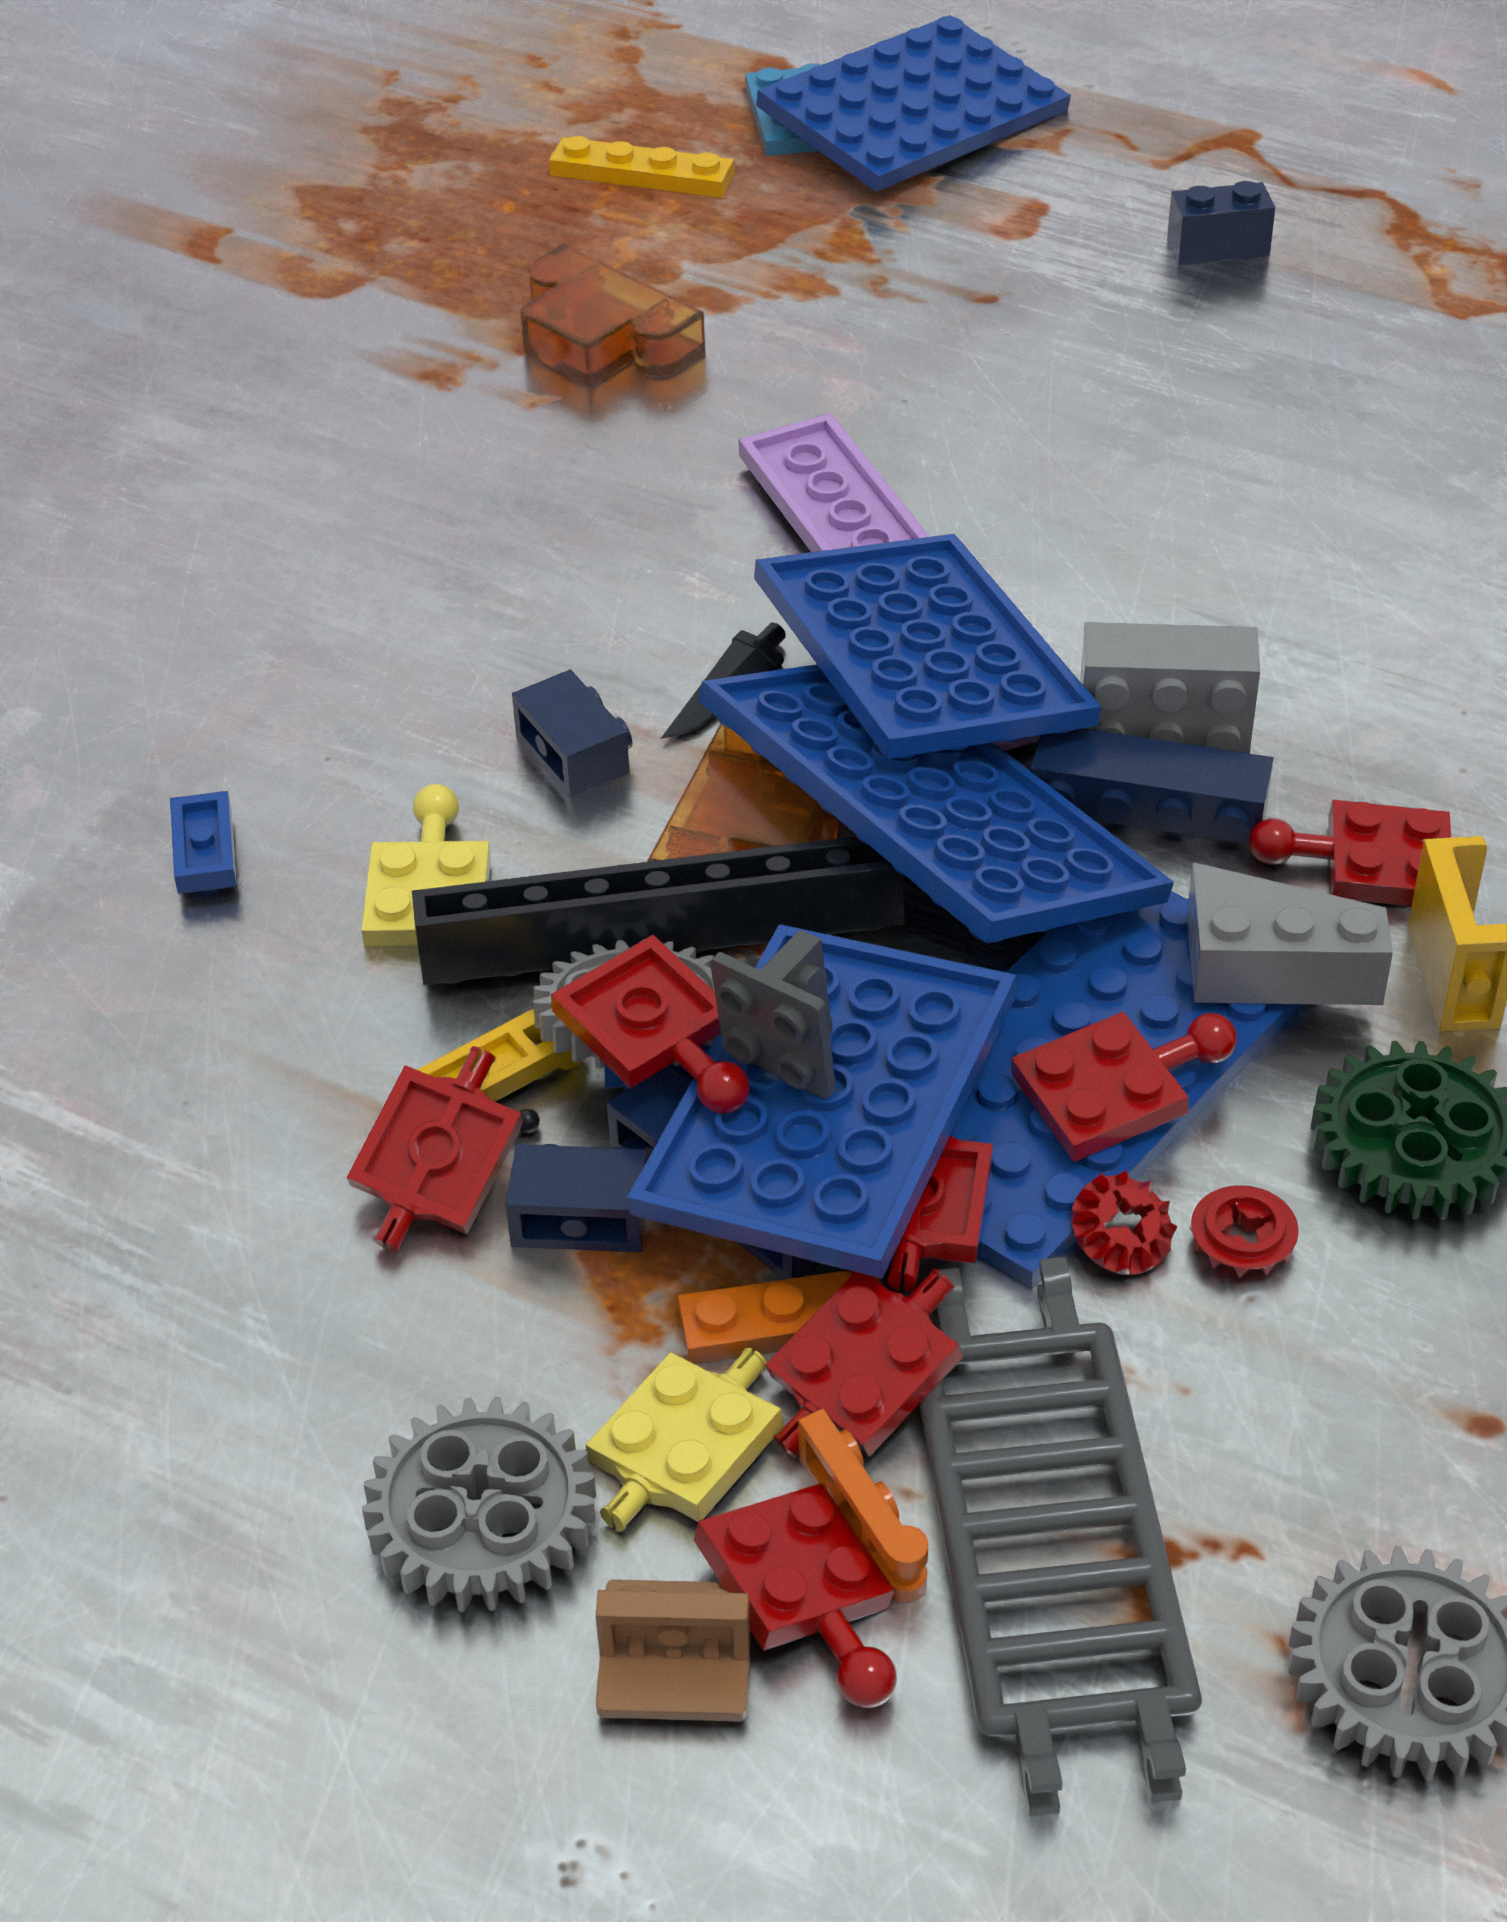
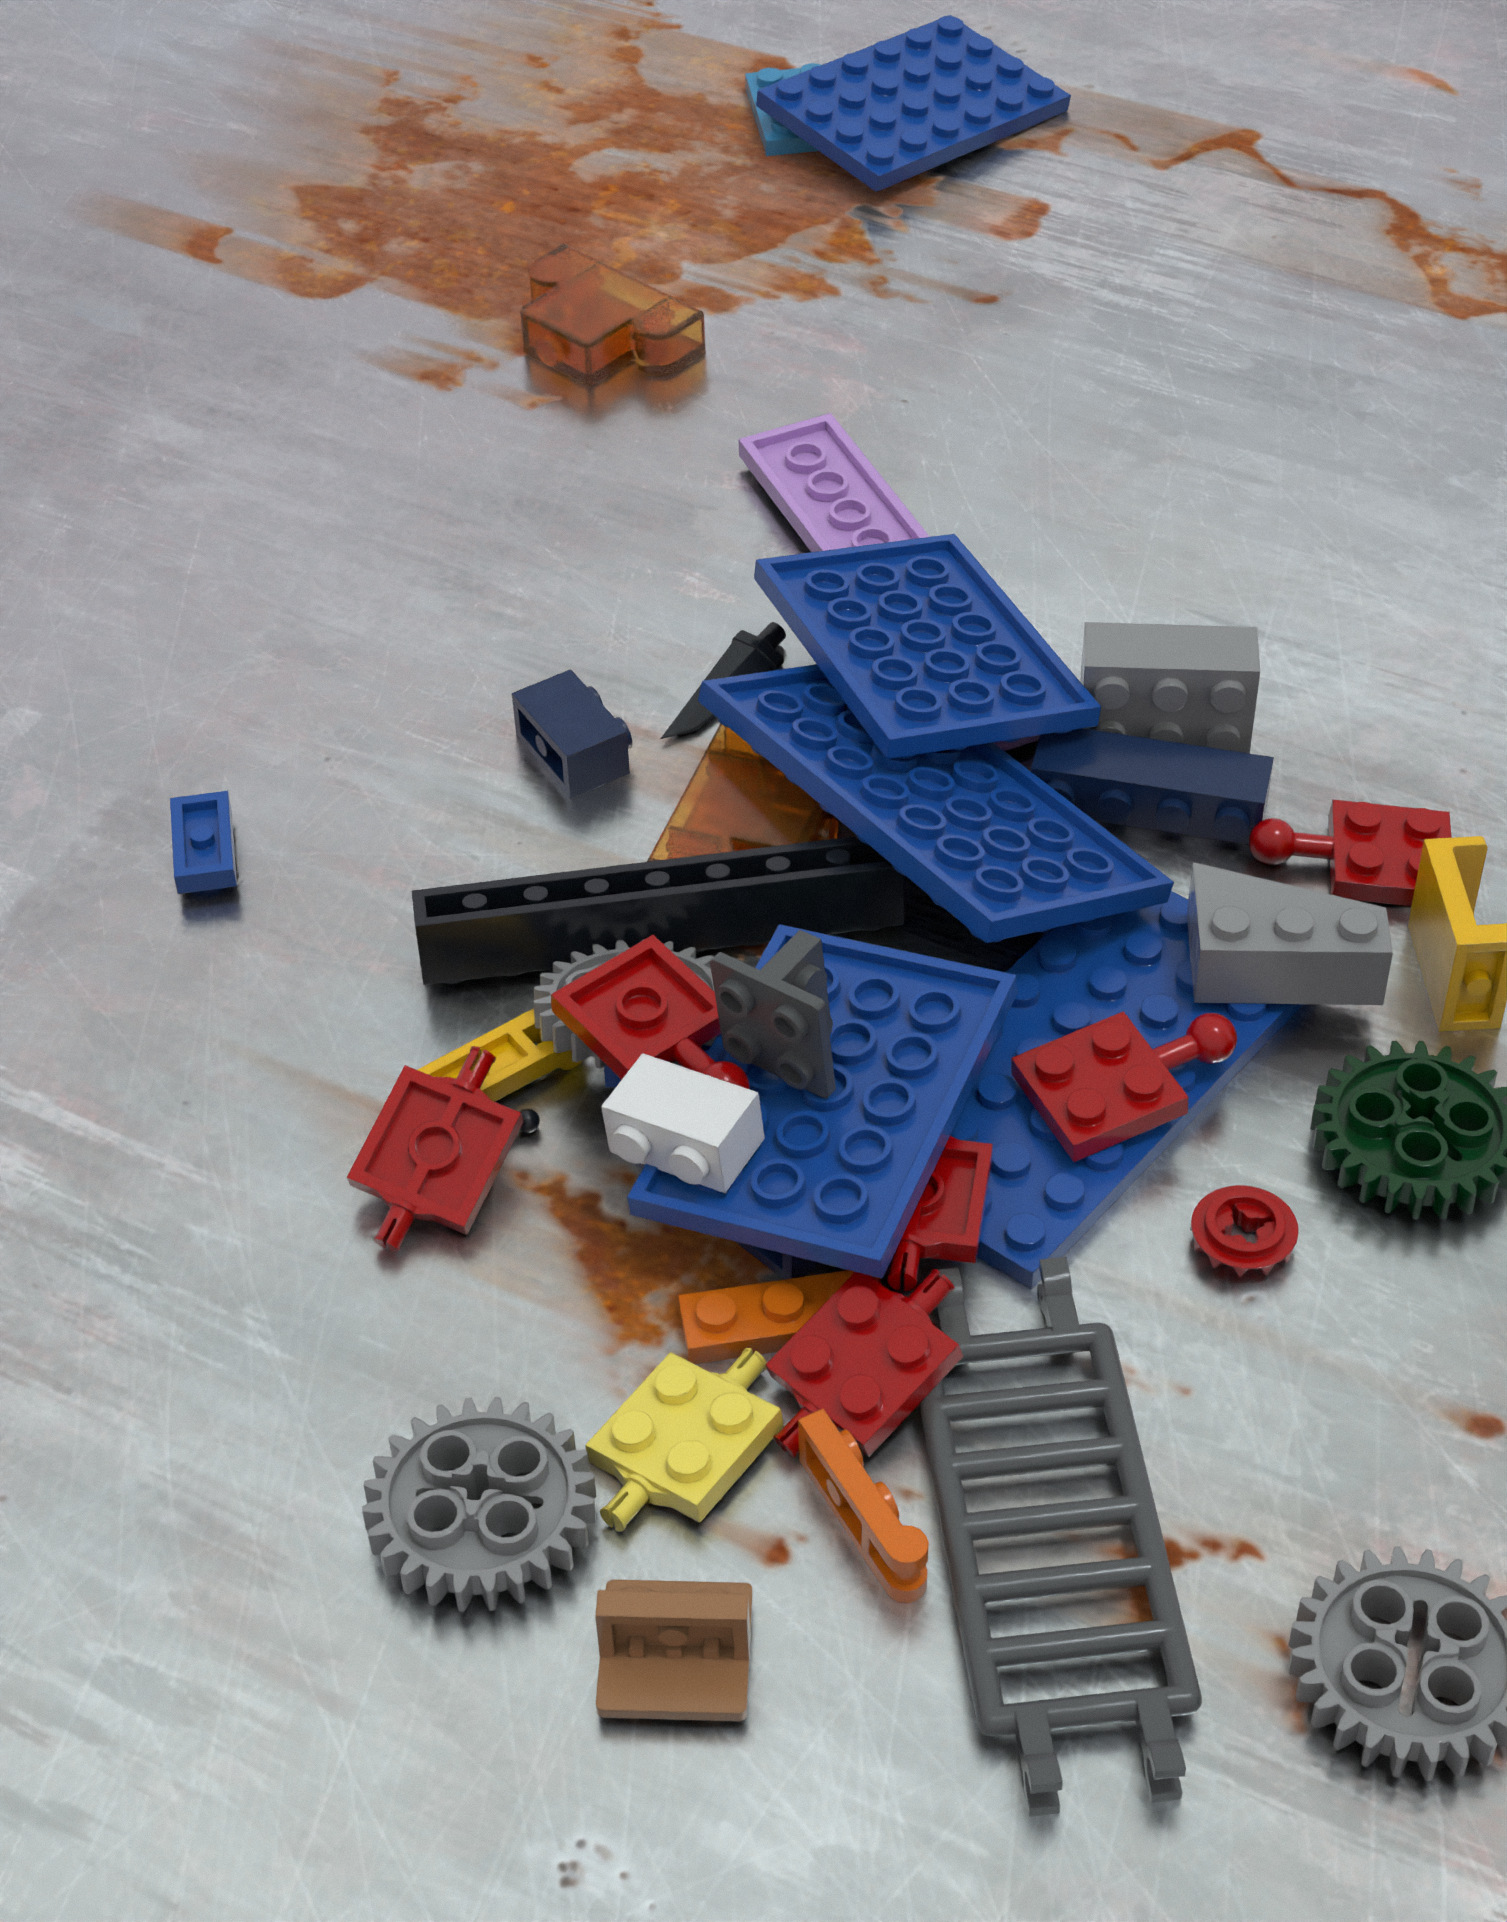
(411, 866): light yellow plate -> none
(574, 1198): dark blue brick -> none
(642, 166): yellow plate -> none
(683, 1122): none -> white brick
(802, 1579): red plate -> none
(1118, 1247): red gear -> none
(1220, 223): dark blue brick -> none

